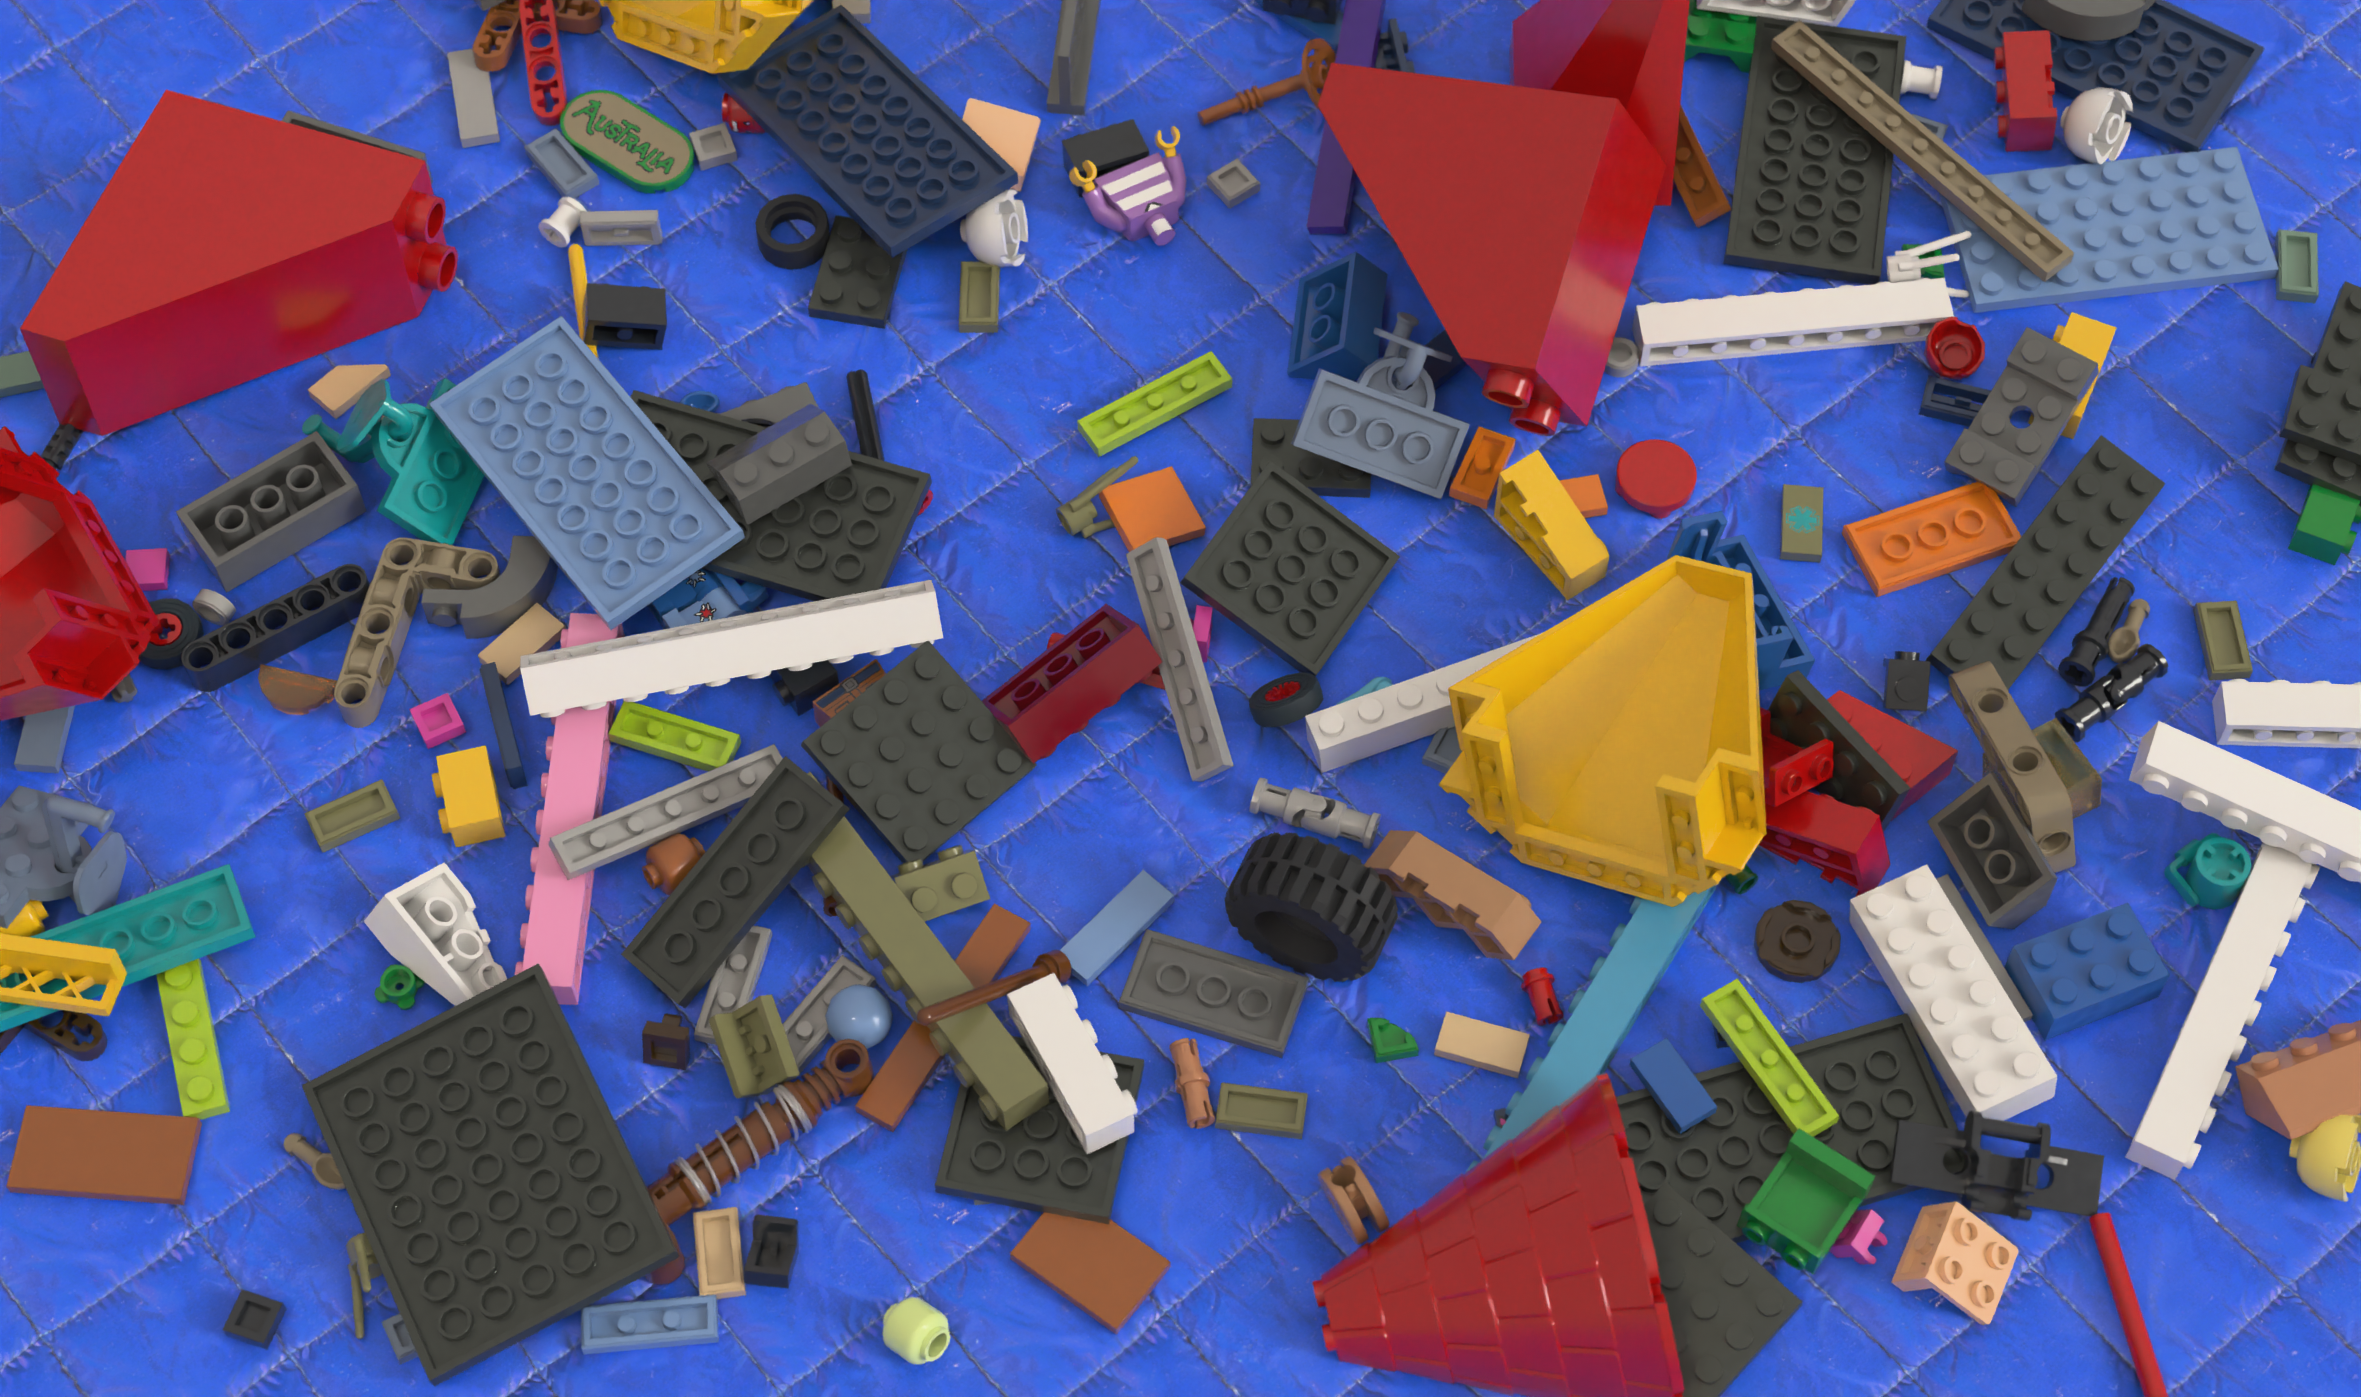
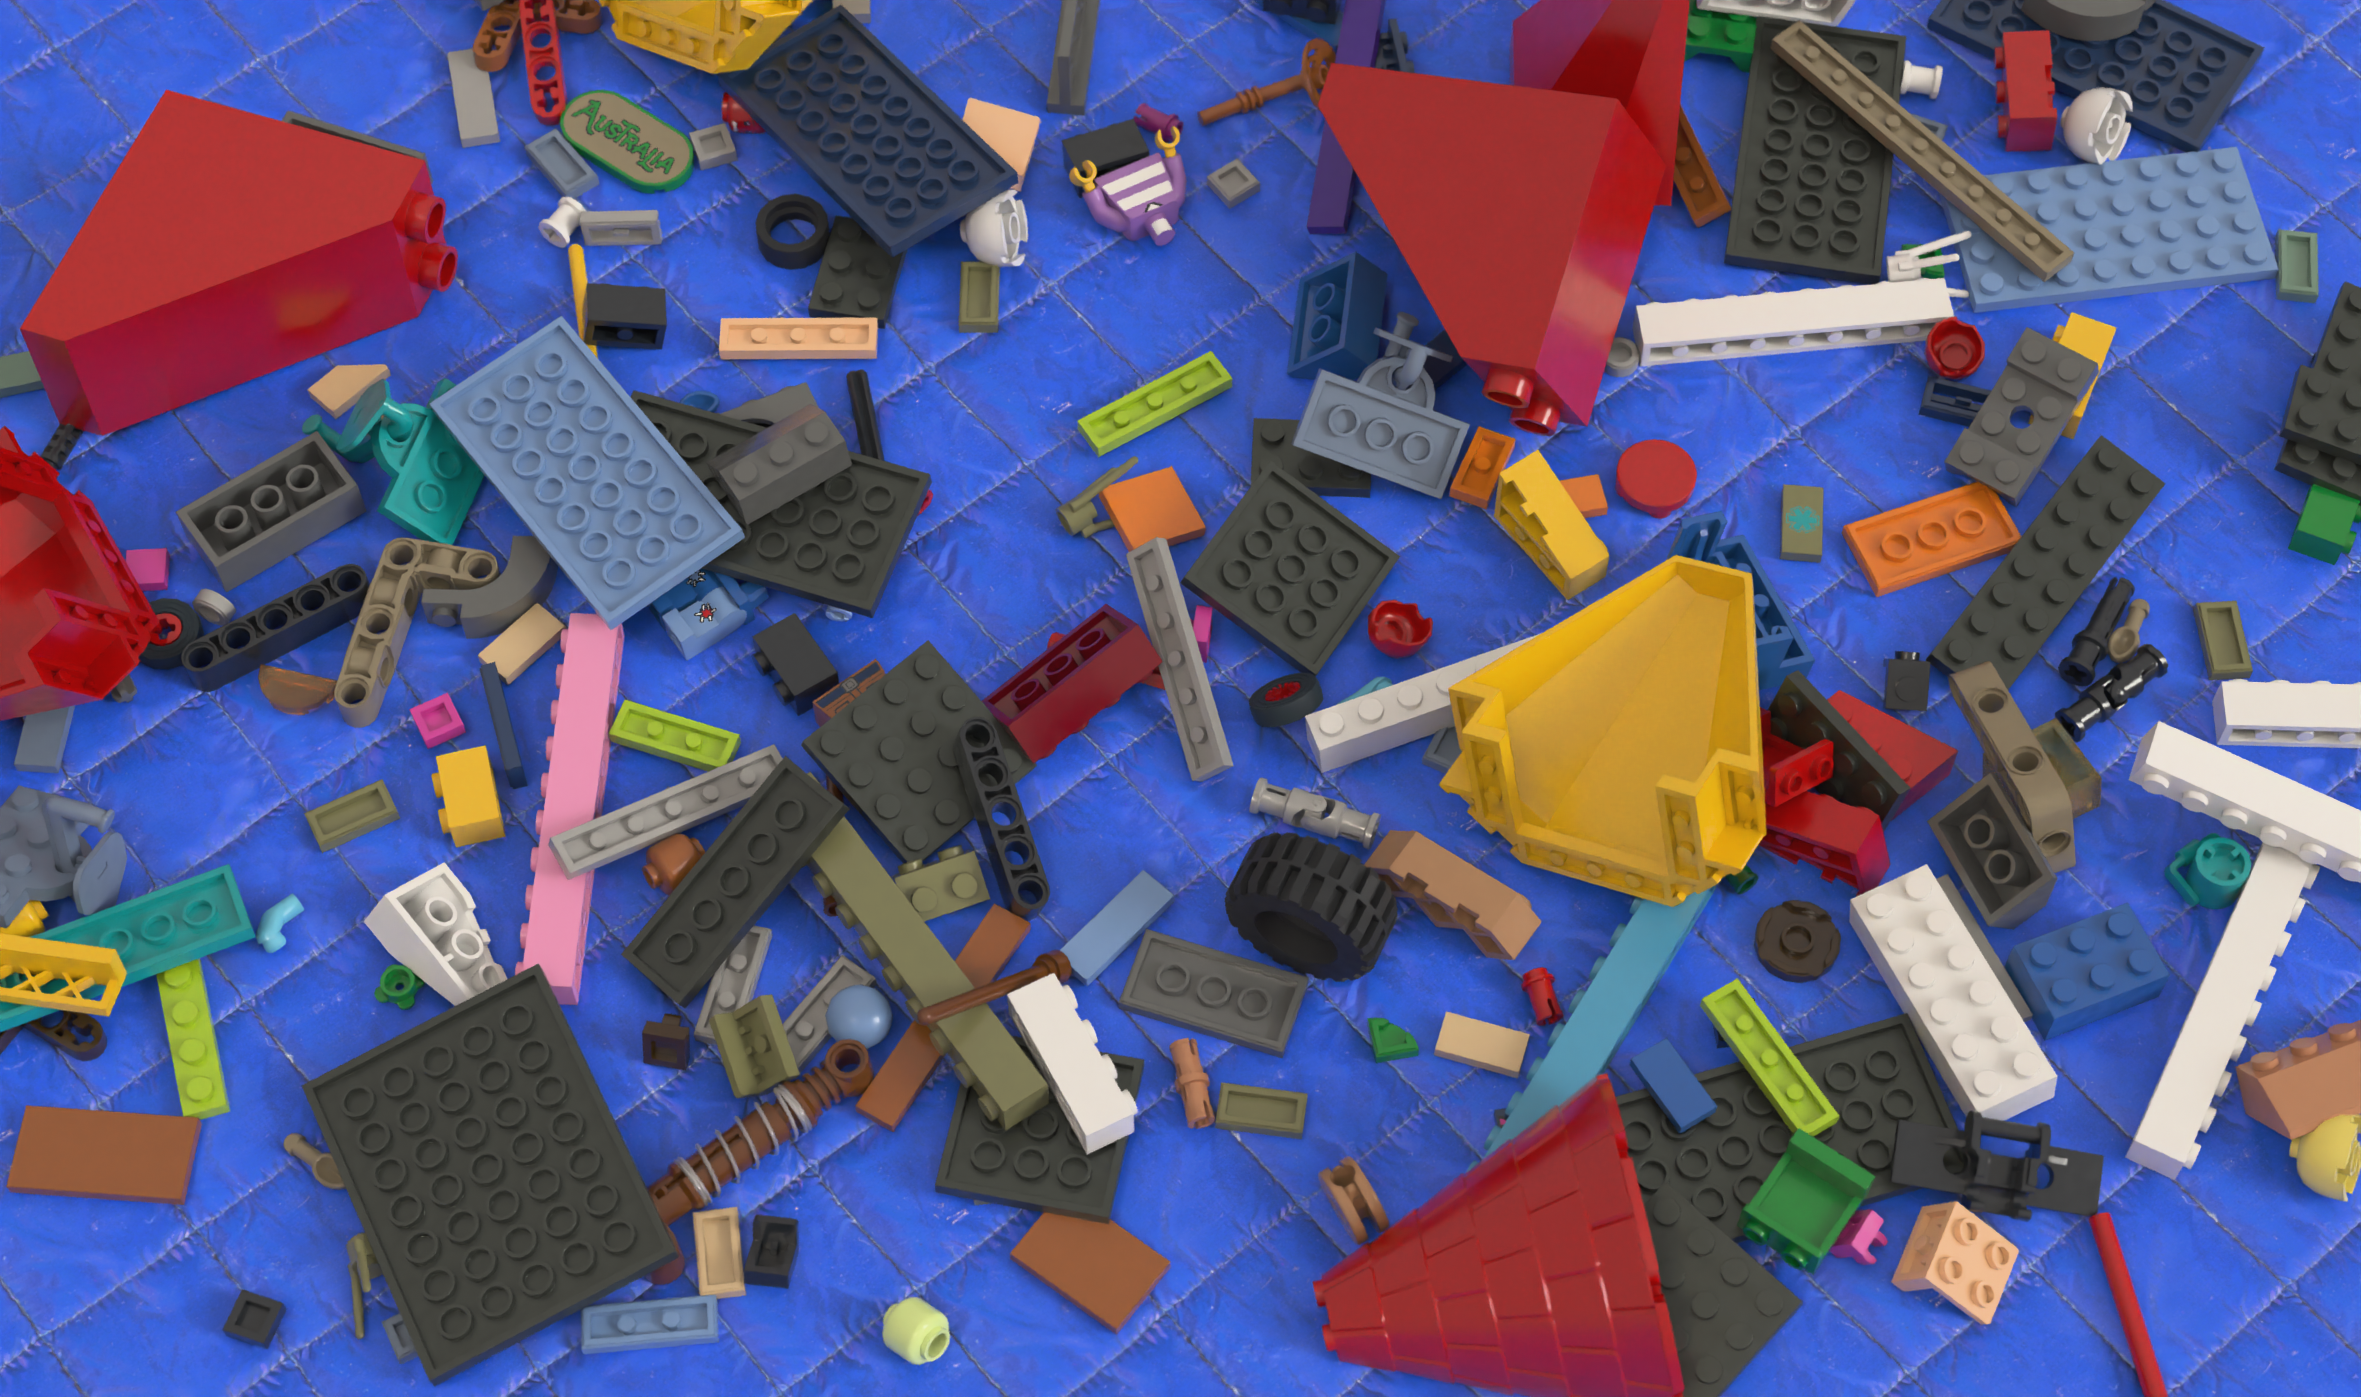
(273, 920): none -> medium azure arm
(730, 648): white brick -> none
(798, 338): none -> light nougat plate
(1001, 799): none -> black beam
(1155, 120): none -> magenta pin
(1398, 628): none -> red hair

